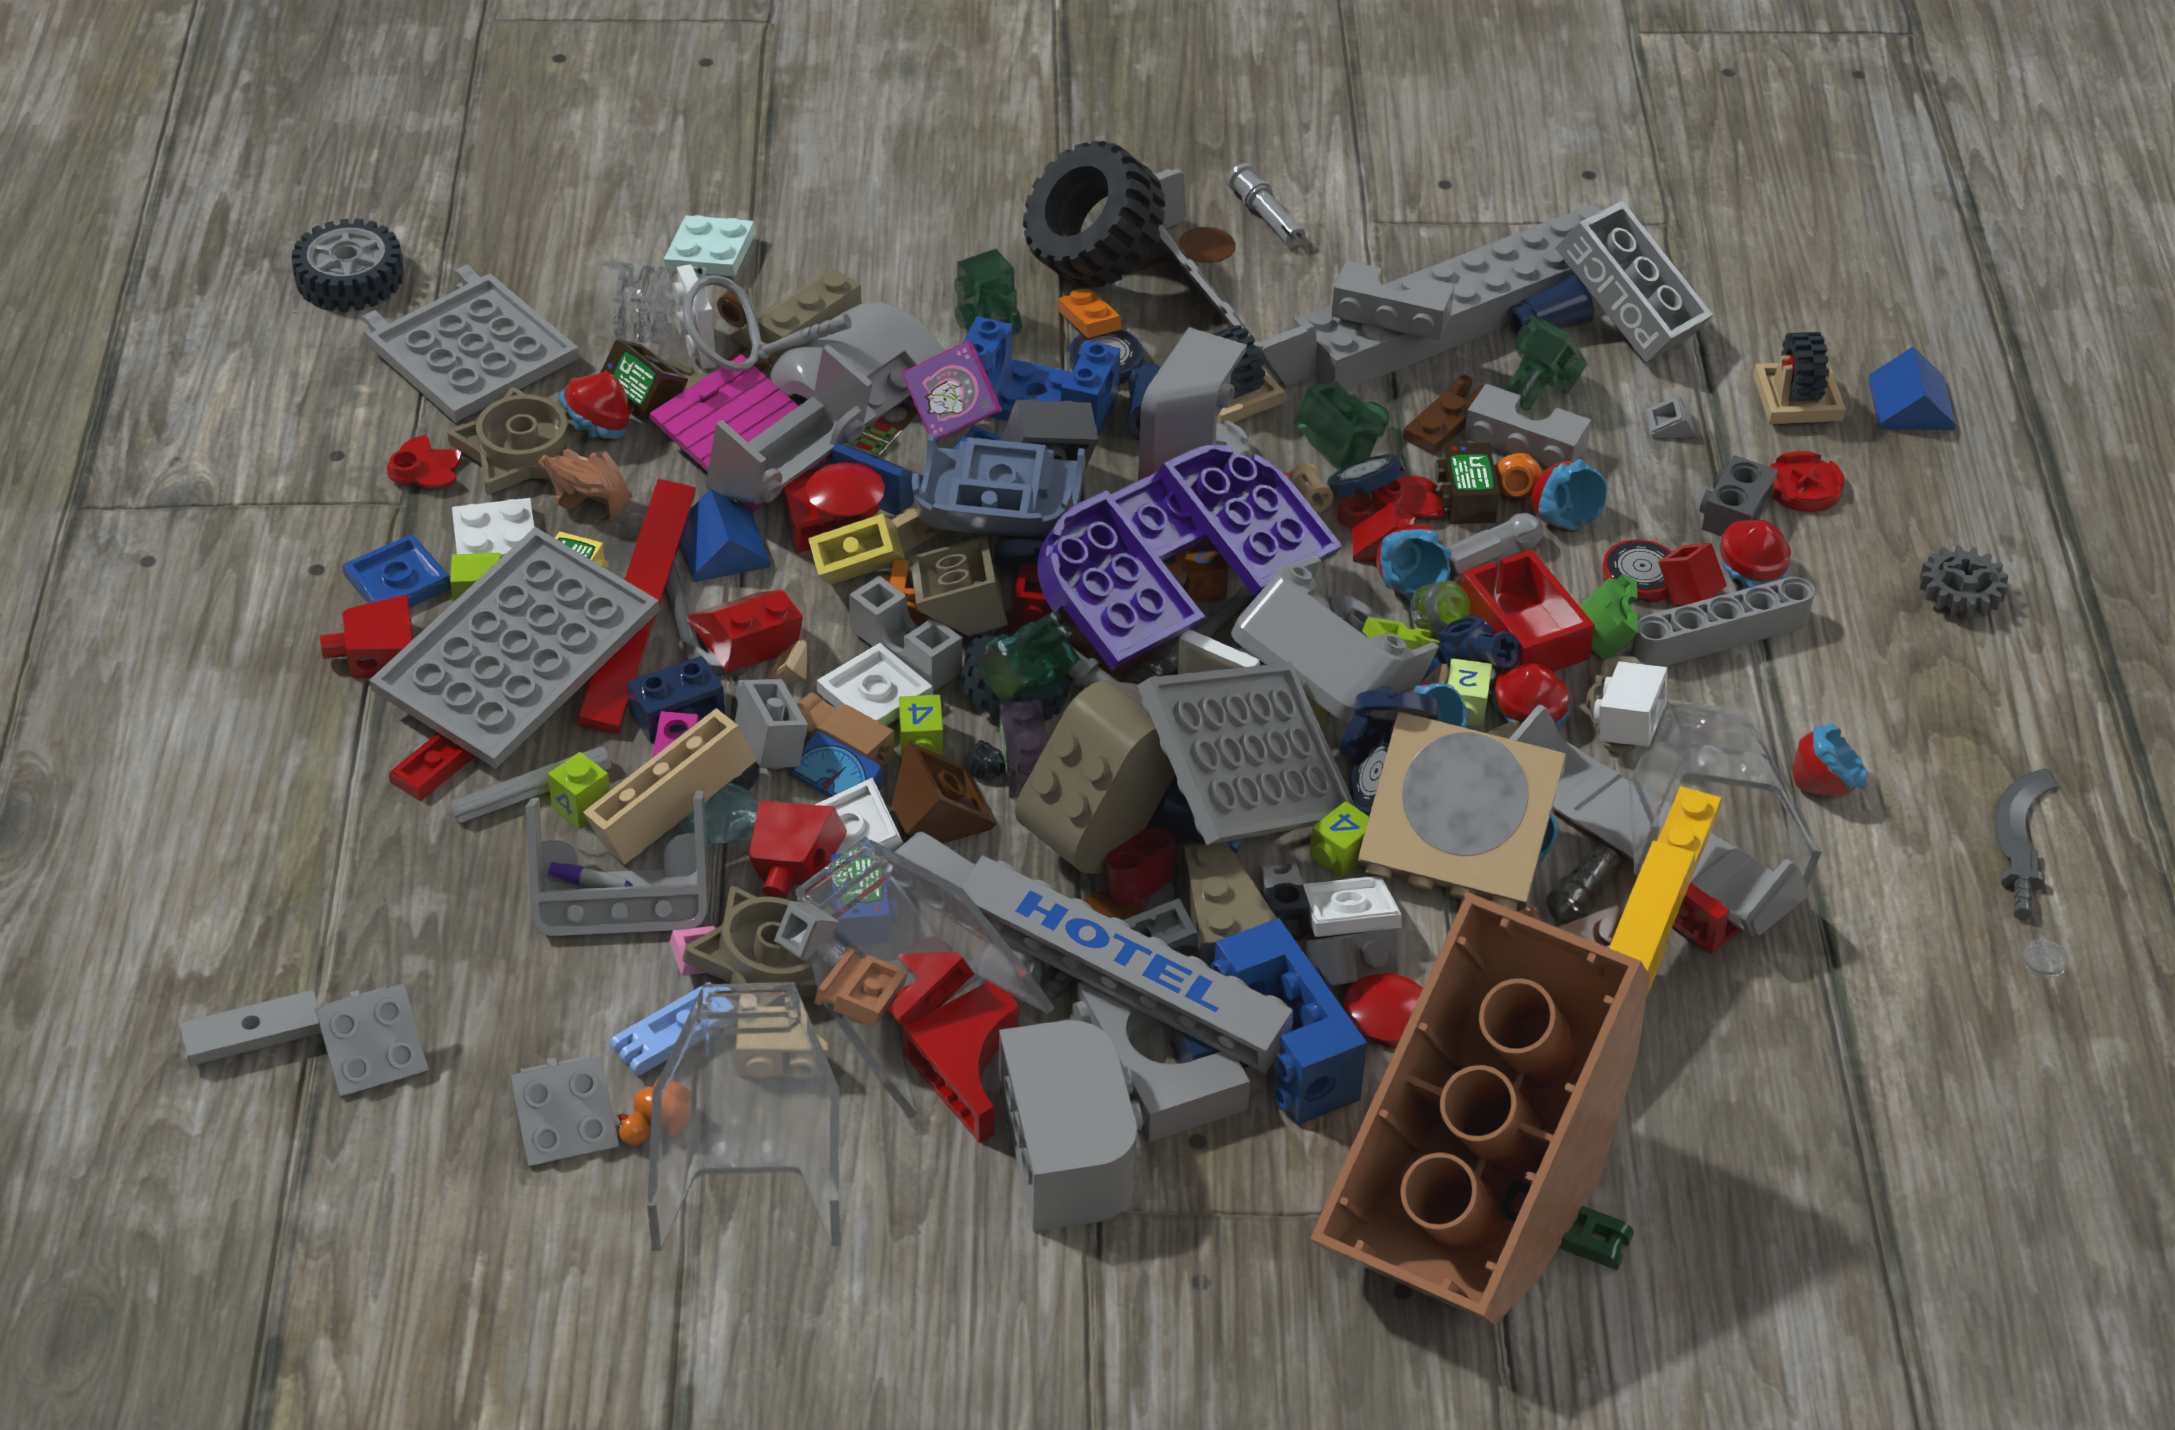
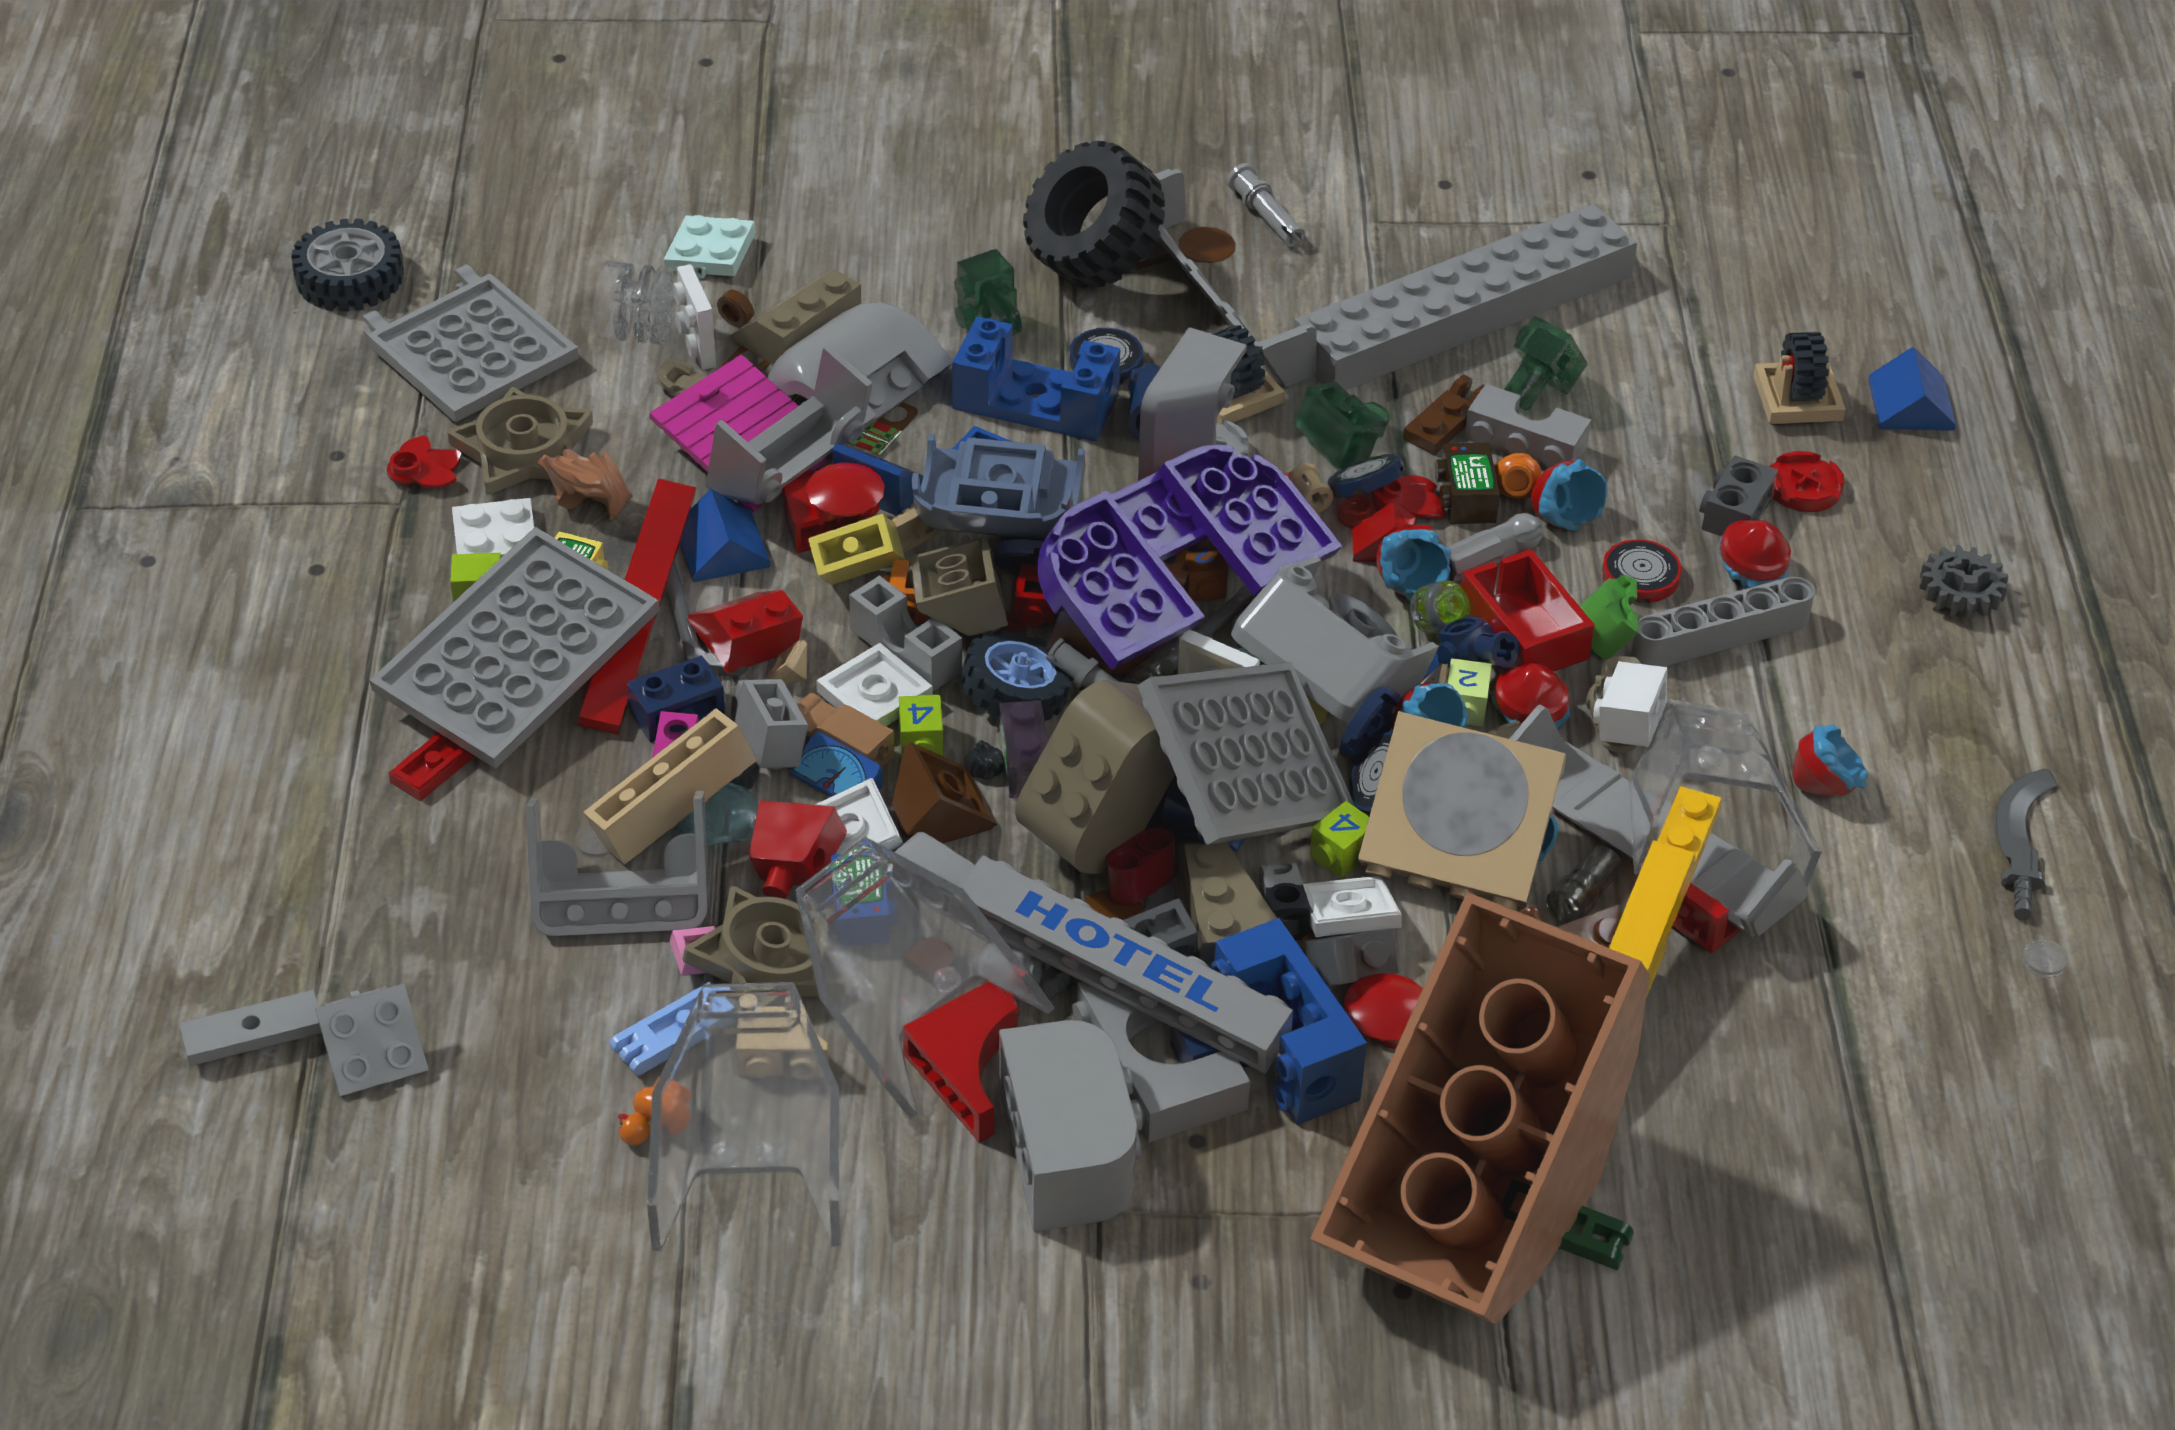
(370, 635): red torso -> none
(398, 570): blue tile -> none
(515, 789): light grey axle -> none
(564, 1109): light grey plate -> none
(576, 787): lime brick -> none
(586, 877): piece -> none
(597, 405): red hair -> none
(644, 376): dark brown brick -> none
(759, 348): light grey piece -> none
(804, 929): light grey slope -> none
(861, 987): nougat plate -> none
(937, 979): red slope -> none
(951, 391): tile -> none
(1029, 658): clear green brick -> none
(1056, 424): dark grey brick -> none
(1089, 313): orange plate -> none
(1379, 707): dark blue tile -> none
(1412, 637): lime plate -> none
(1415, 311): light grey arch -> none
(1560, 305): dark blue plant -> none
(1633, 281): light grey brick -> none
(1670, 419): light grey slope -> none
(1692, 573): red brick -> none

